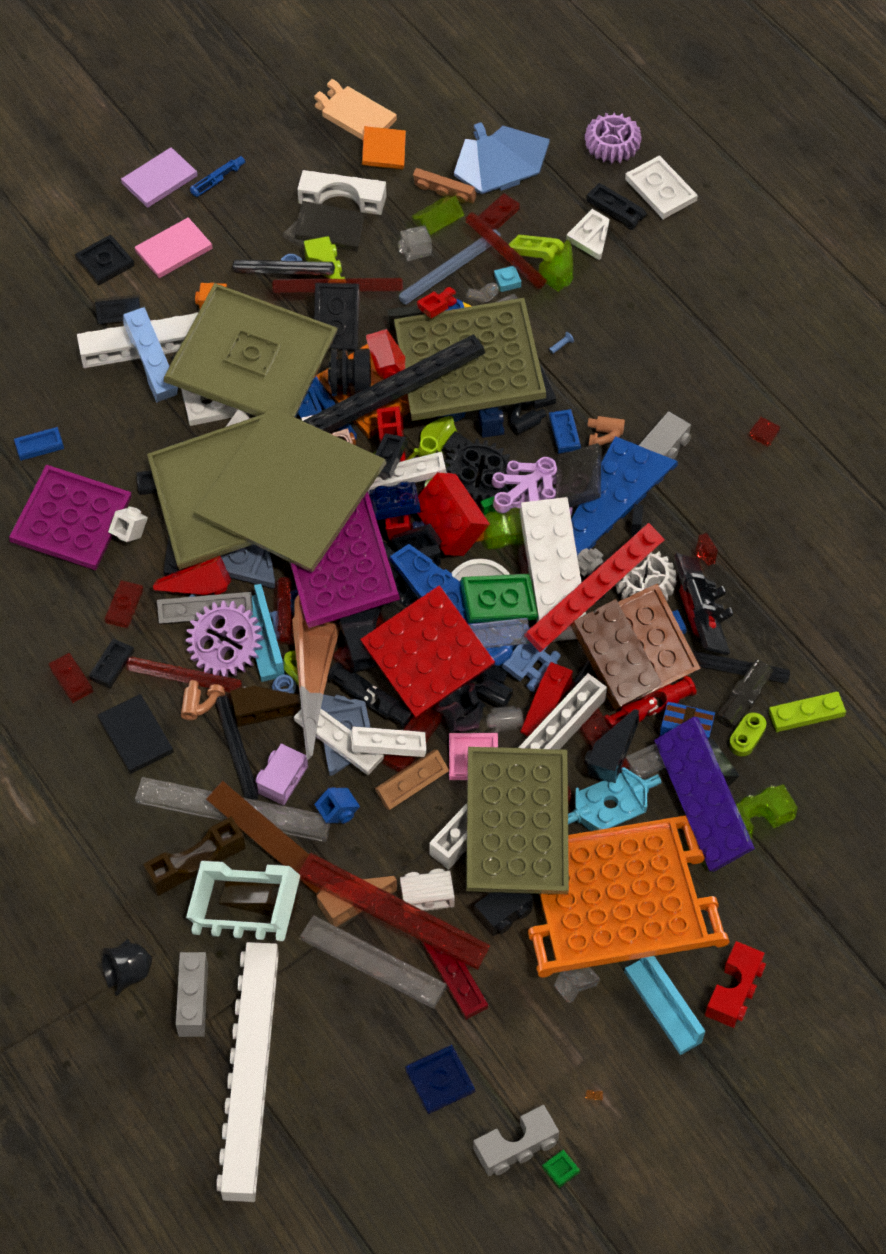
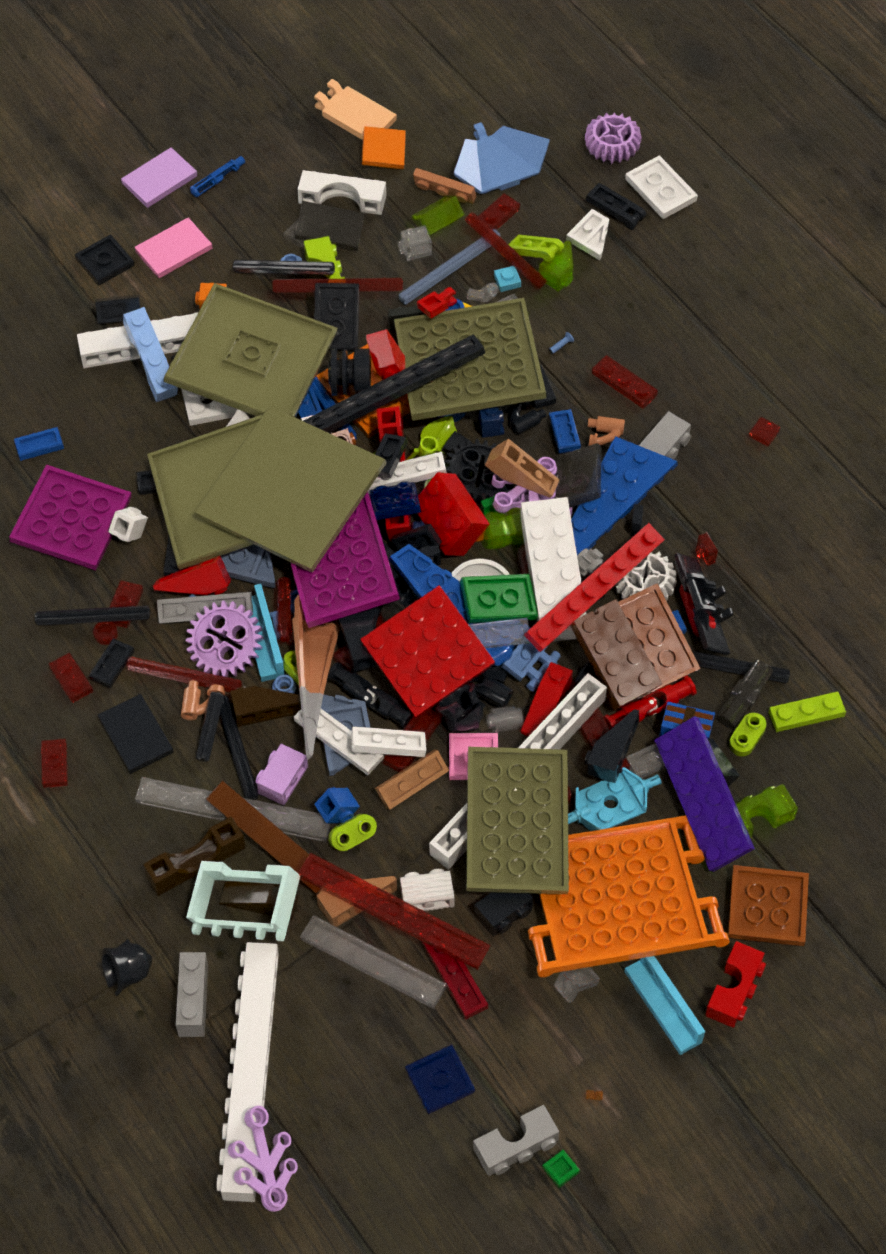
(54, 763): none -> clear red plate
(92, 615): none -> black axle
(105, 632): none -> clear red tile
(209, 726): none -> black axle
(264, 1162): none -> lavender plant
(353, 831): none -> lime plate
(521, 469): none -> medium nougat slope
(624, 381): none -> clear red plate
(768, 905): none -> dark orange plate

